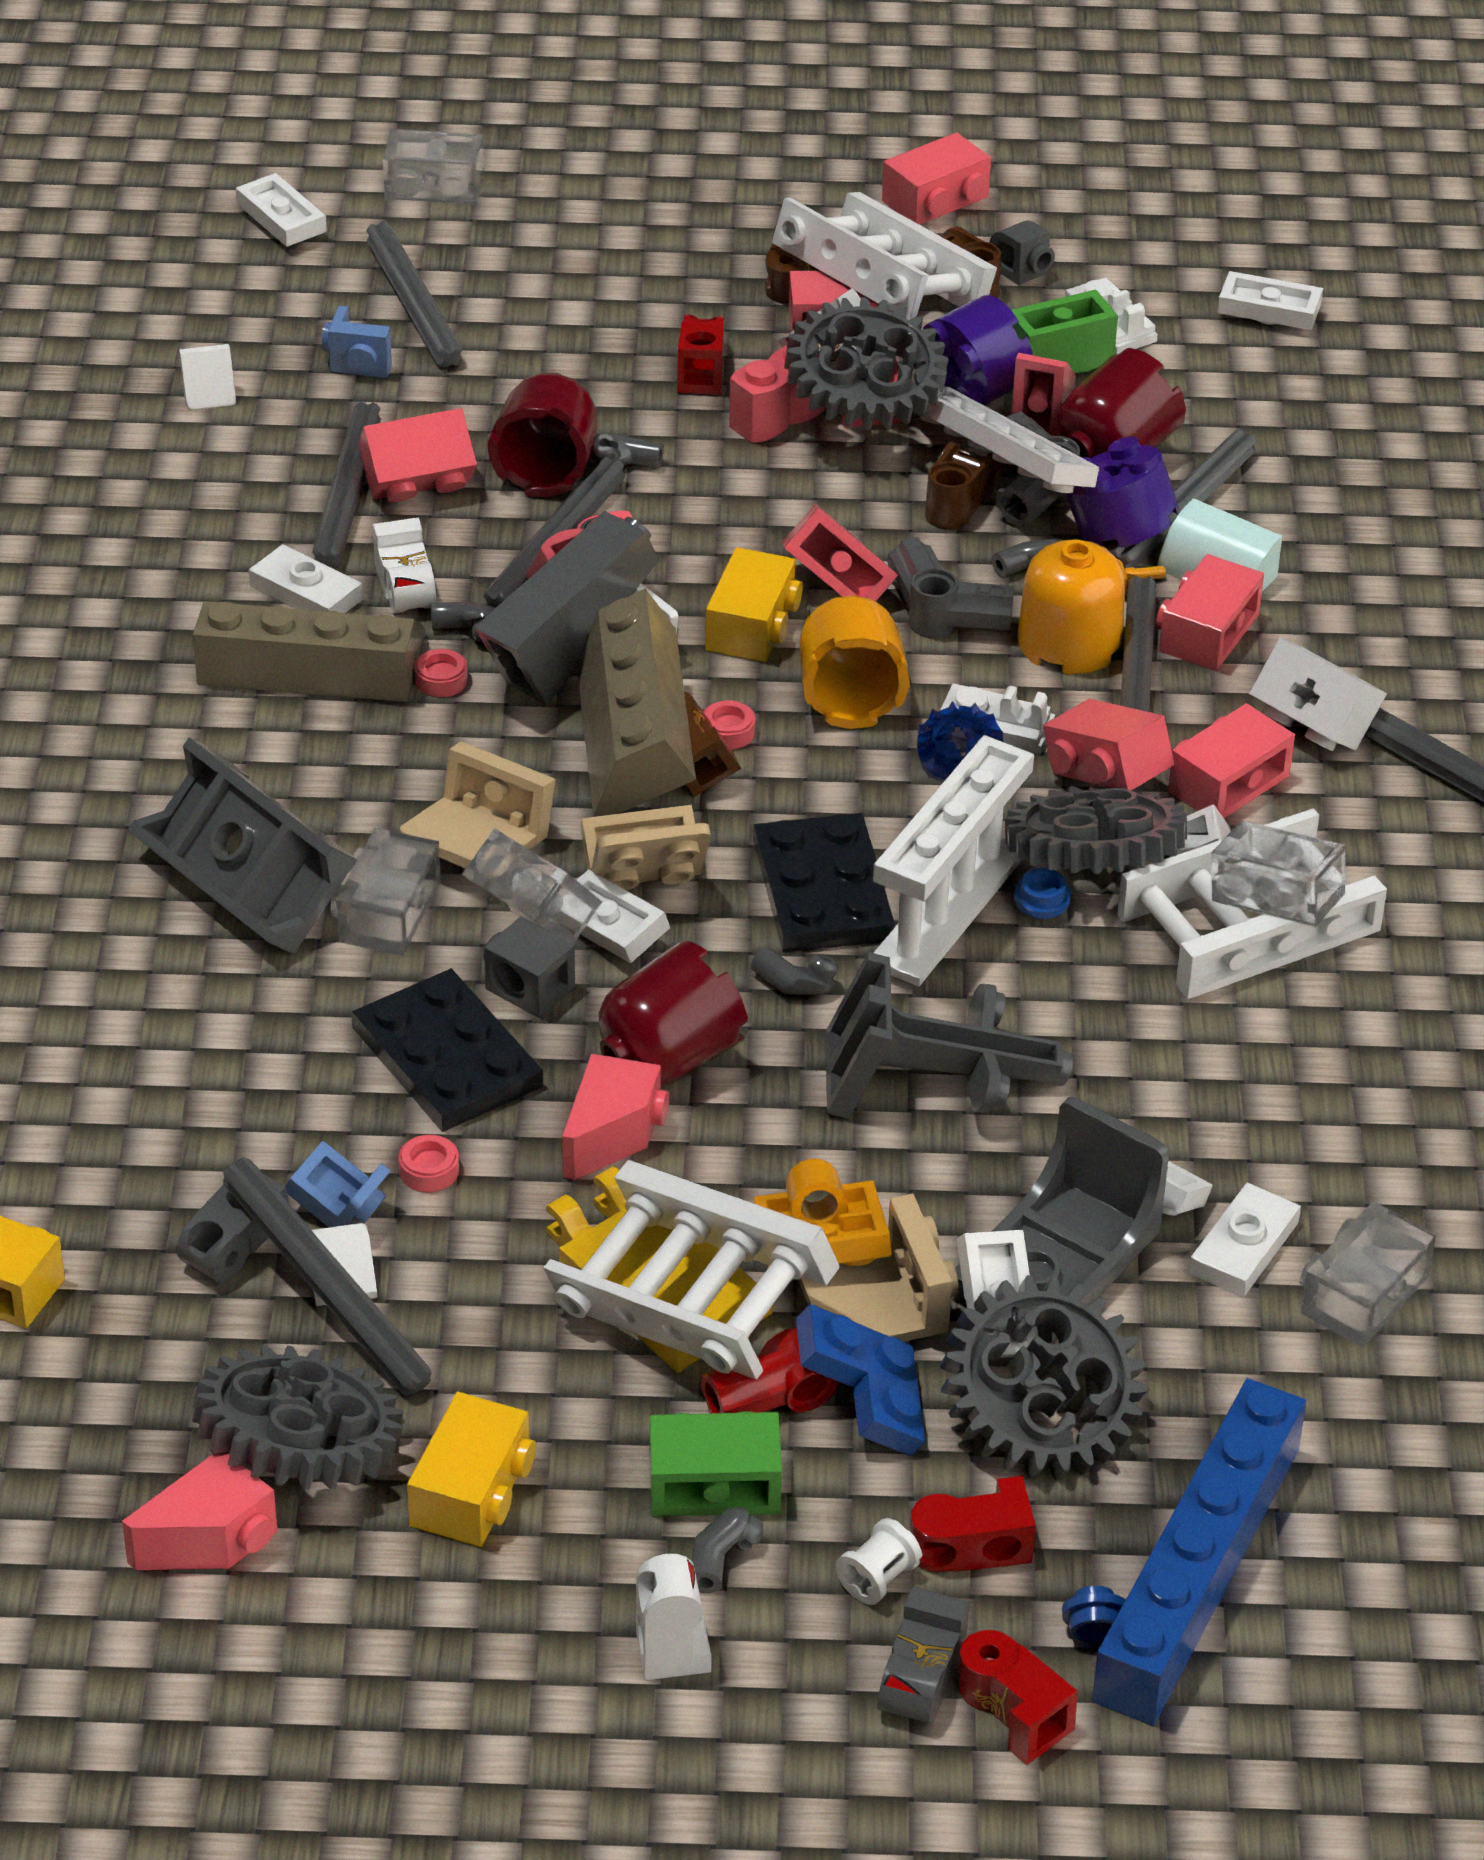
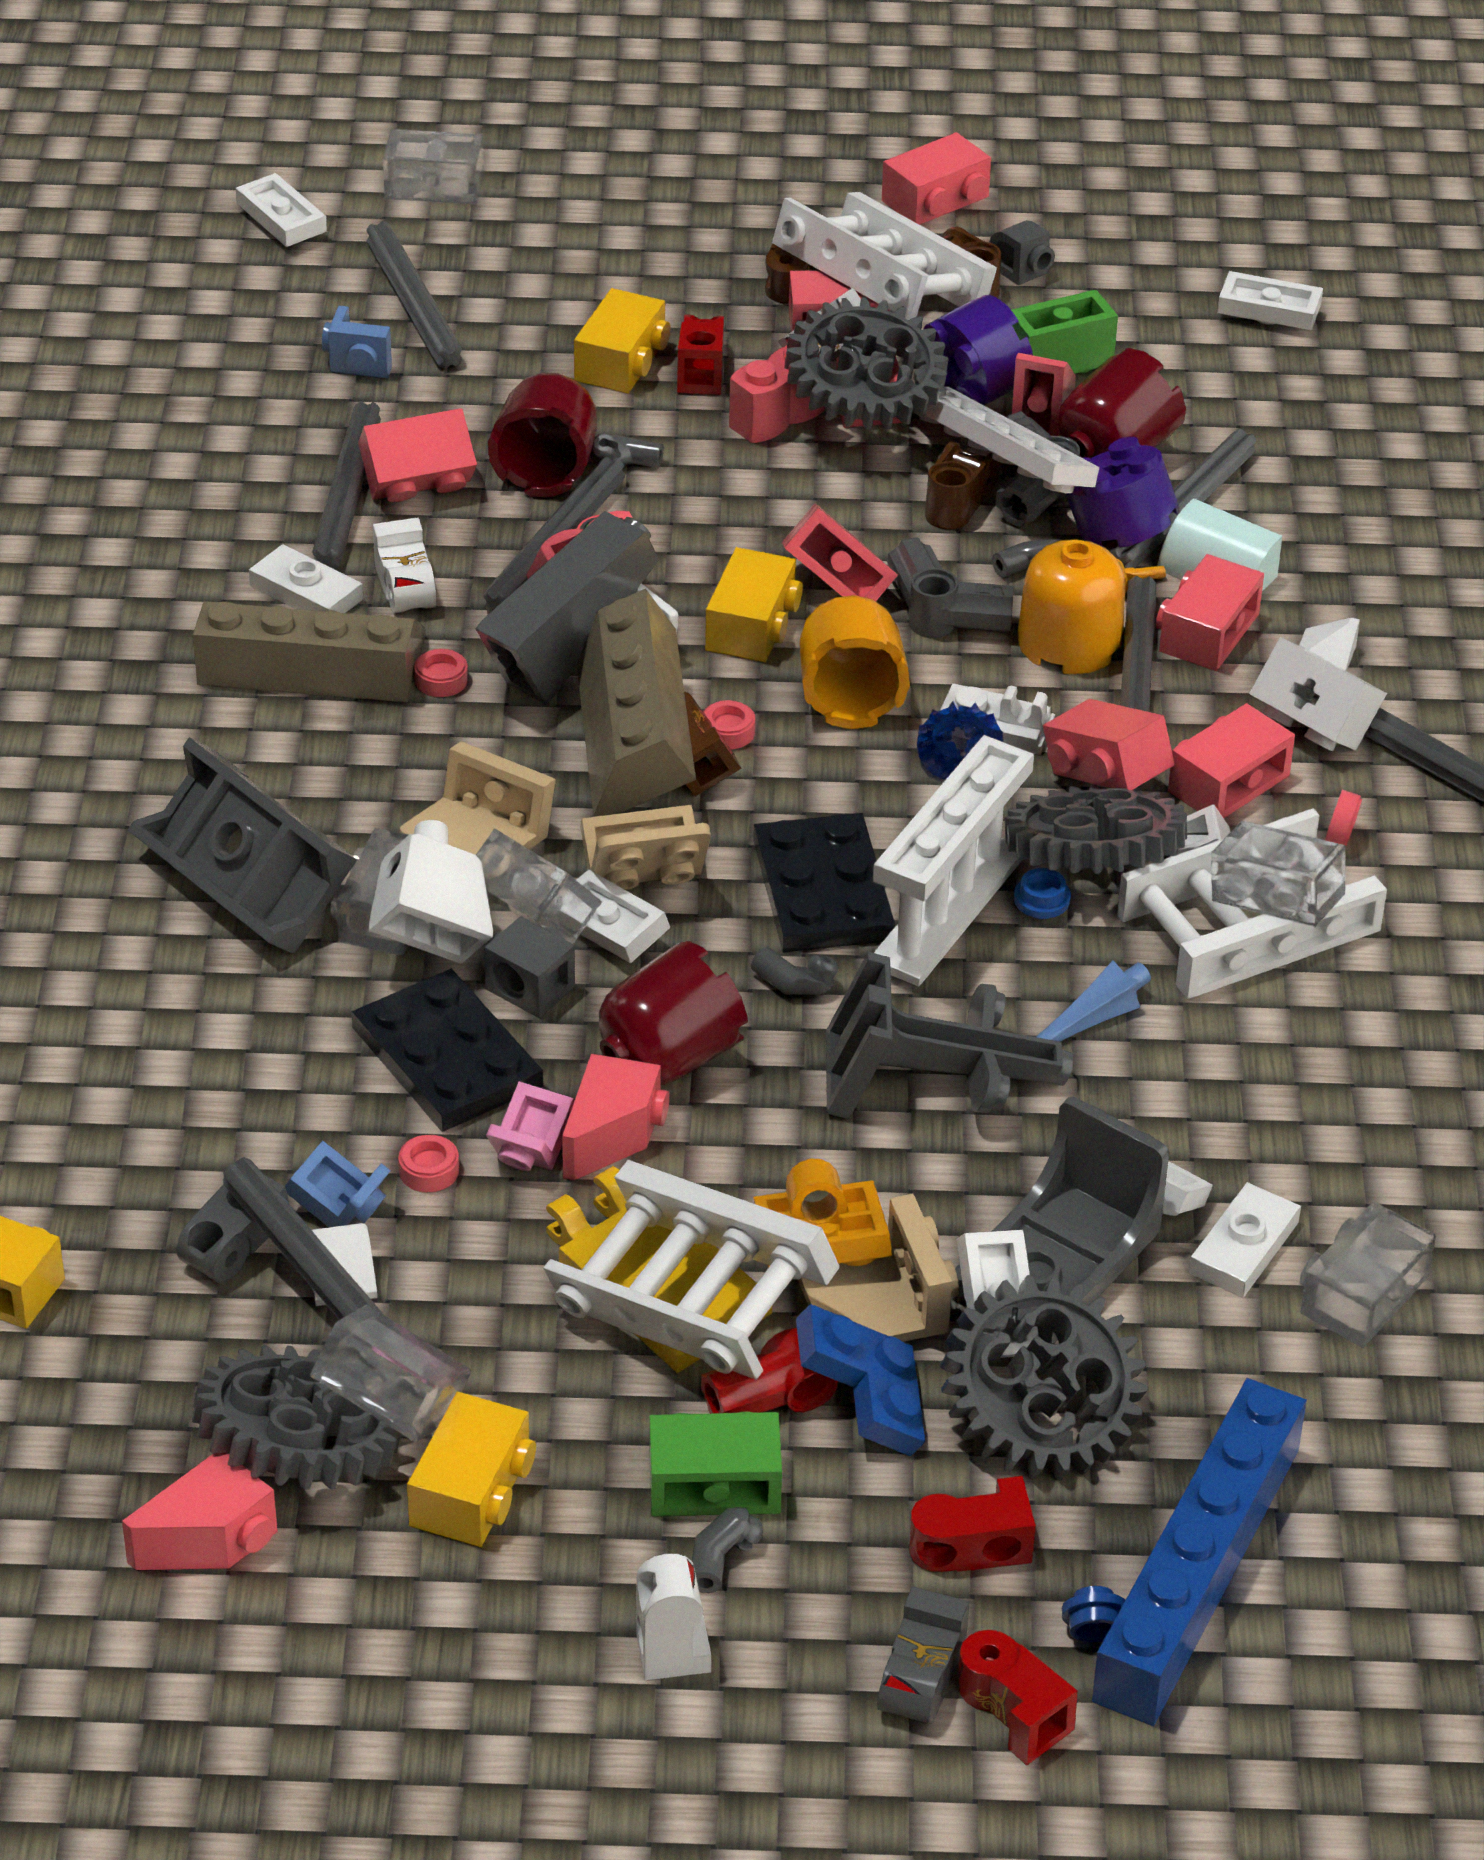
(207, 377): white slope -> none
(389, 1372): none -> clear brick
(432, 895): none -> white torso
(459, 615): dark grey arm -> none
(531, 1128): none -> bright pink bracket
(620, 340): none -> yellow brick
(878, 1561): white bush -> none
(1106, 998): none -> medium blue piece
(1133, 327): white plate -> none
(1333, 641): none -> white slope
(1344, 818): none -> coral tile

